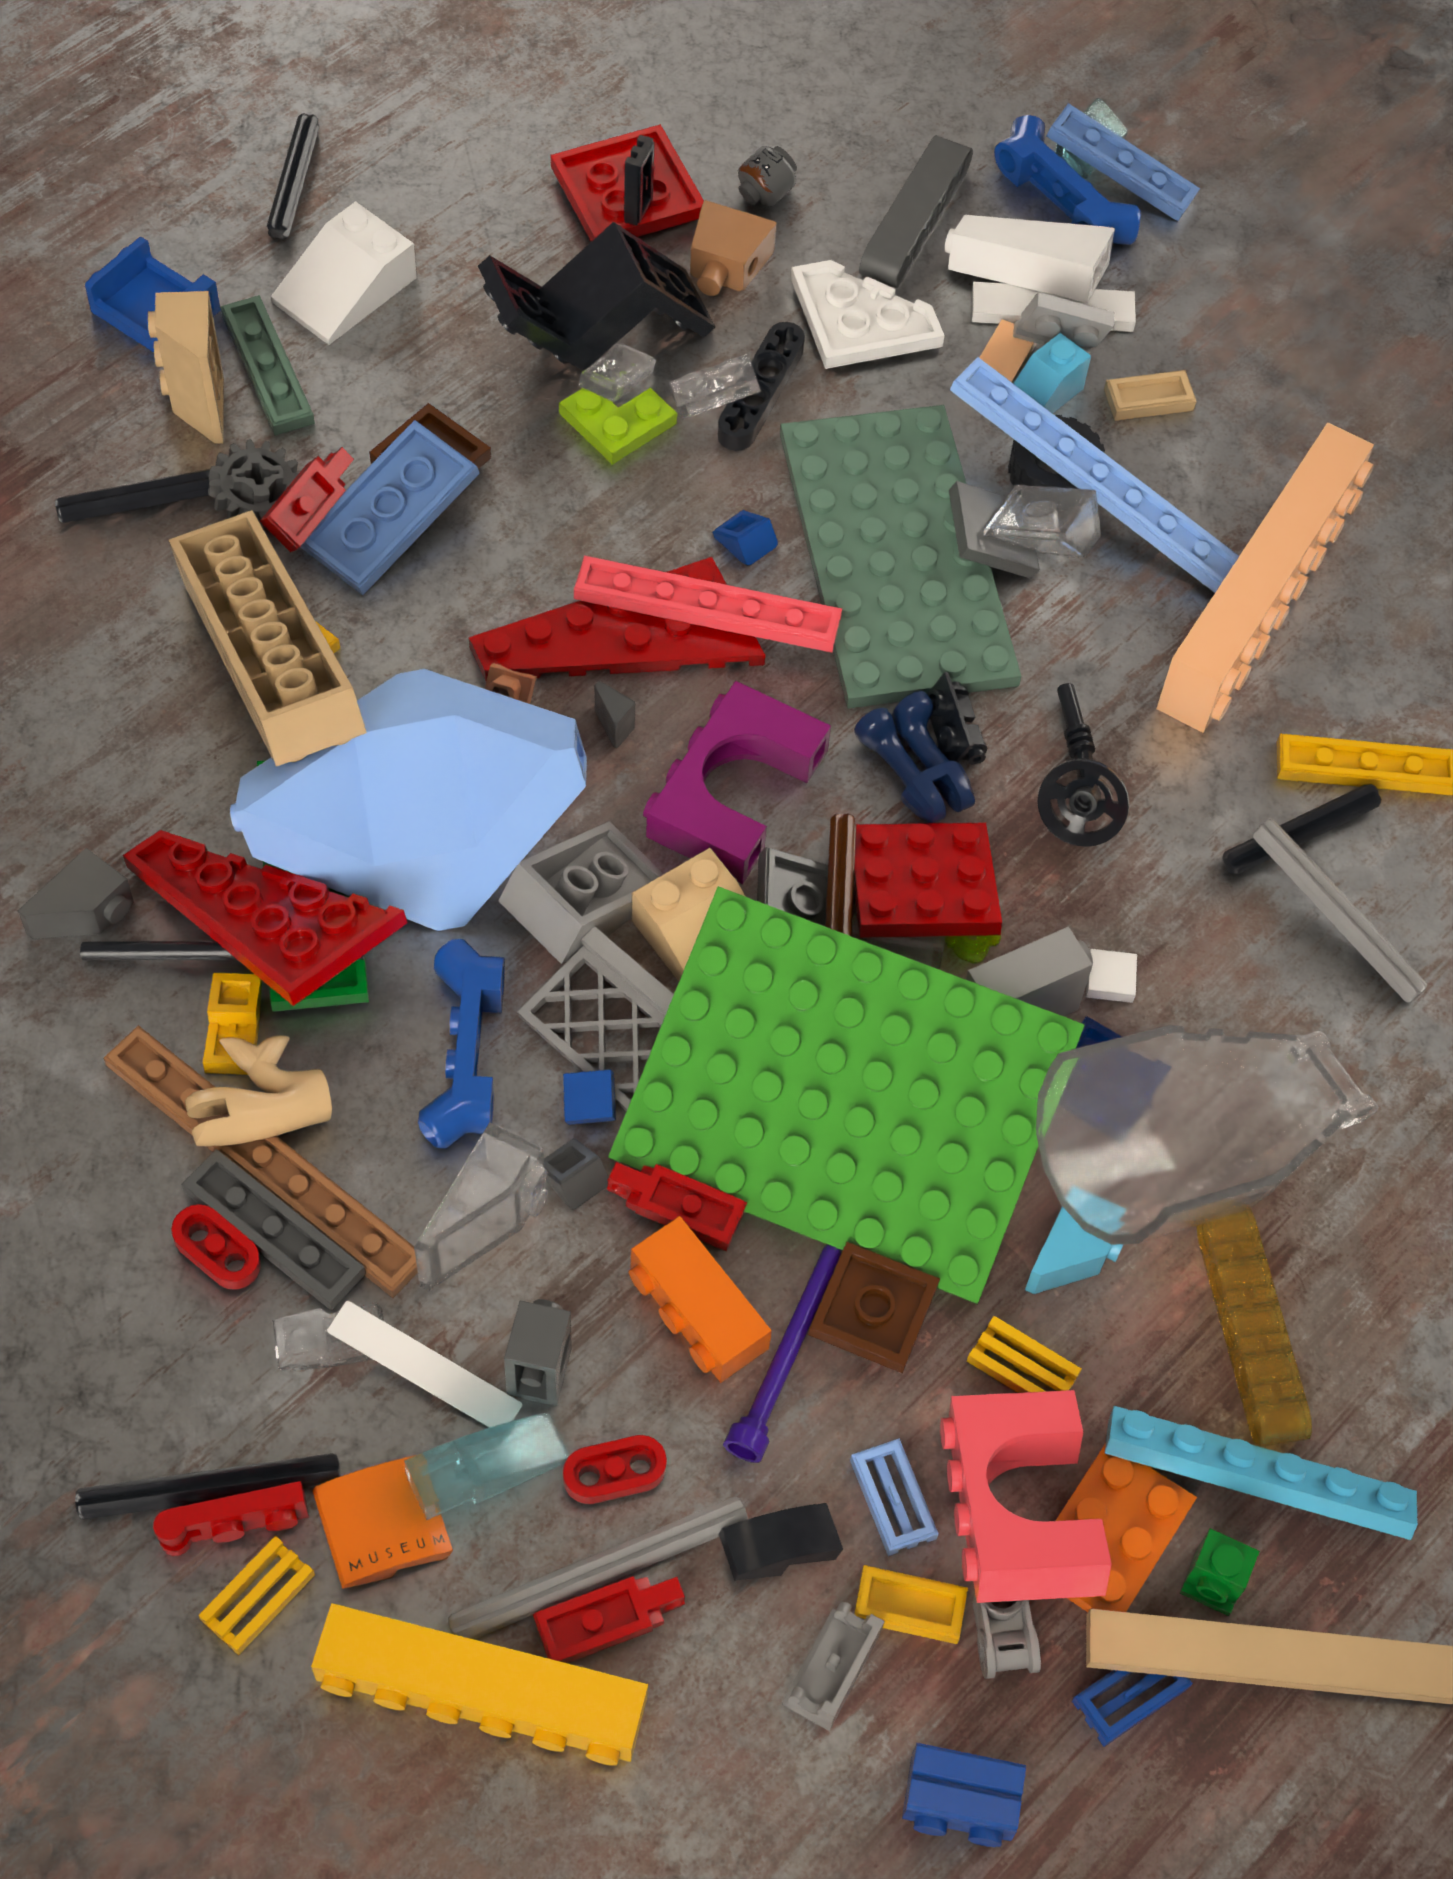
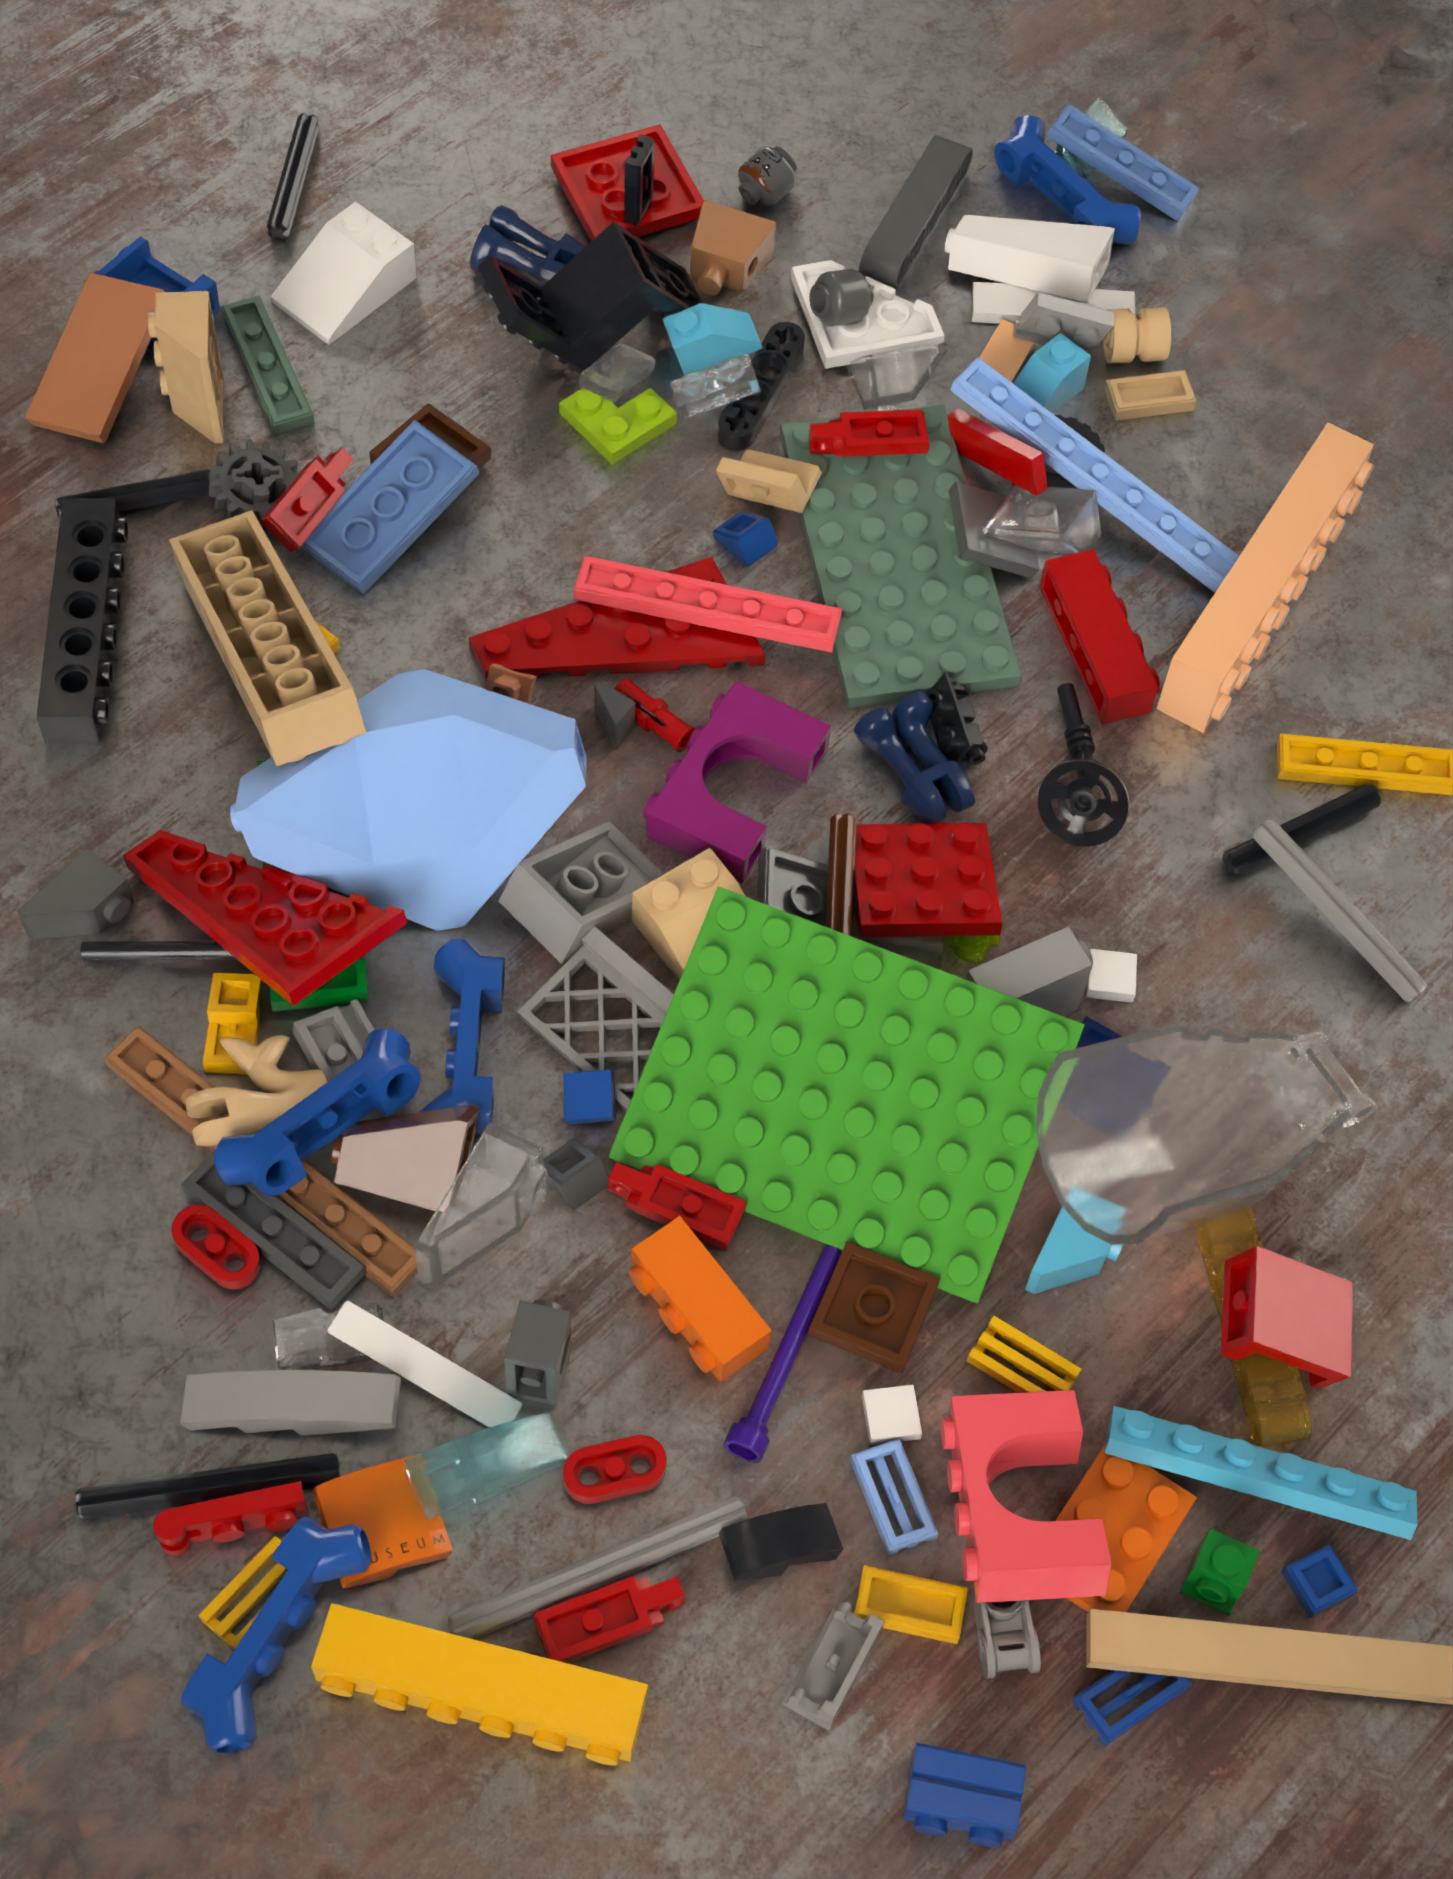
(81, 621): none -> black brick
(95, 359): none -> nougat tile
(223, 1690): none -> blue plate
(274, 1154): none -> blue plate
(291, 1399): none -> light grey slope
(333, 1038): none -> light grey plate
(407, 1154): none -> slope
(508, 227): none -> dark blue piece
(674, 731): none -> red pin
(710, 335): none -> medium azure slope
(769, 479): none -> tan panel
(841, 297): none -> dark grey head
(871, 434): none -> red hinge
(891, 1414): none -> white tile
(894, 376): none -> clear slope
(998, 451): none -> red tile
(1099, 636): none -> red brick
(1140, 334): none -> tan wheel
(1287, 1314): none -> panel
(1319, 1581): none -> blue tile

